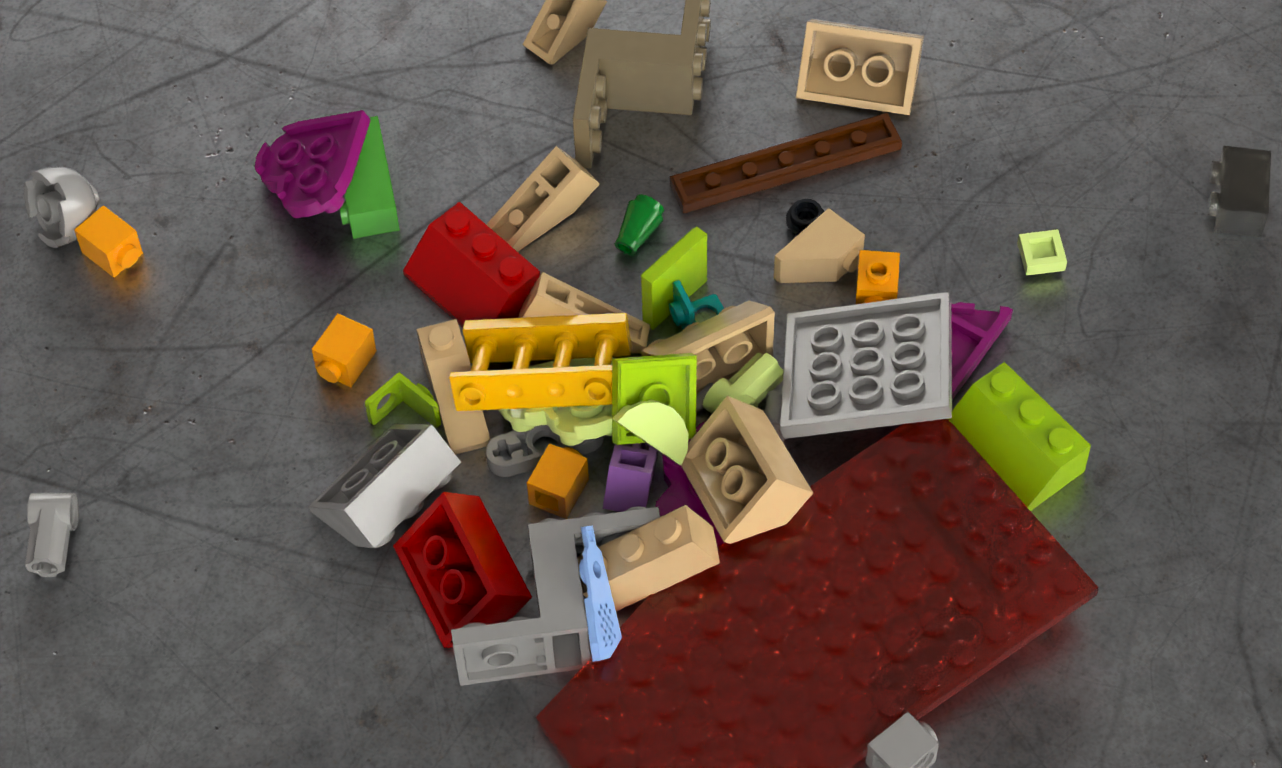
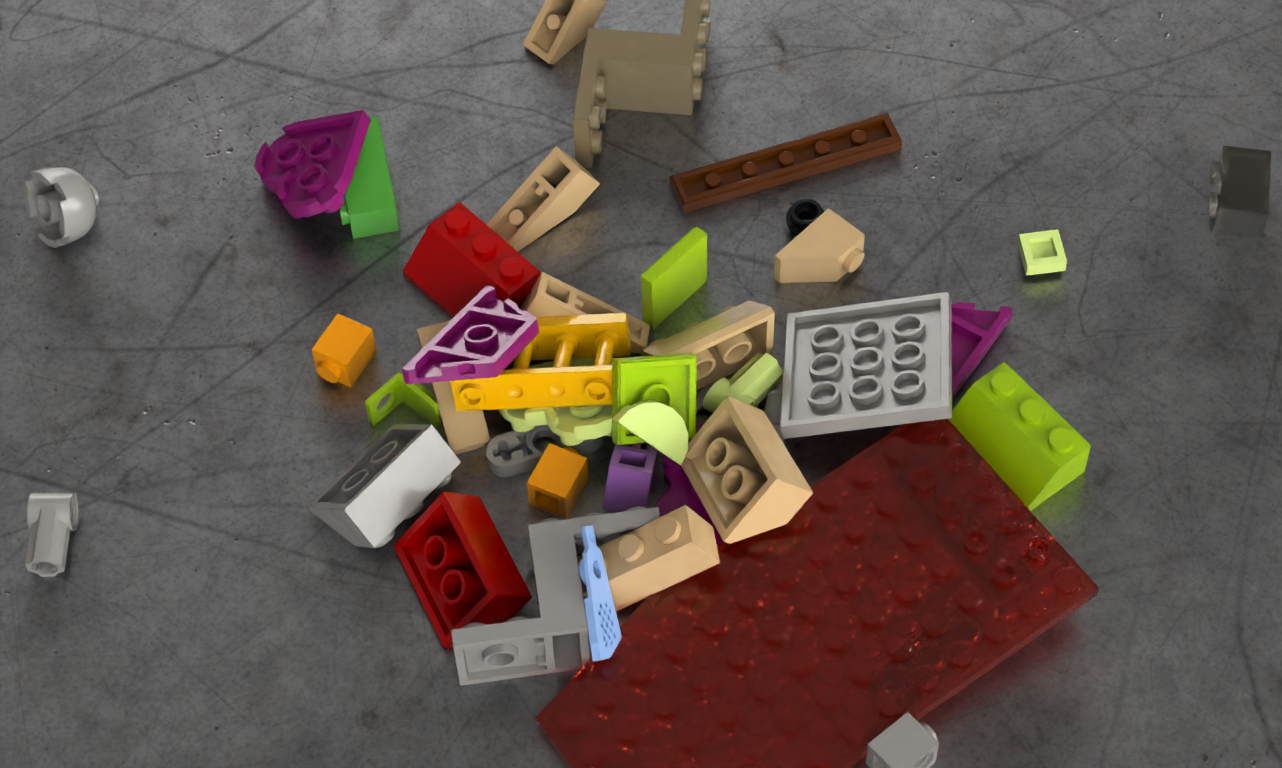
(108, 241): light orange brick -> none
(475, 342): none -> magenta wing
(639, 222): green cone -> none
(684, 310): teal bracket -> none
(859, 66): tan slope -> none
(877, 276): light orange brick -> none

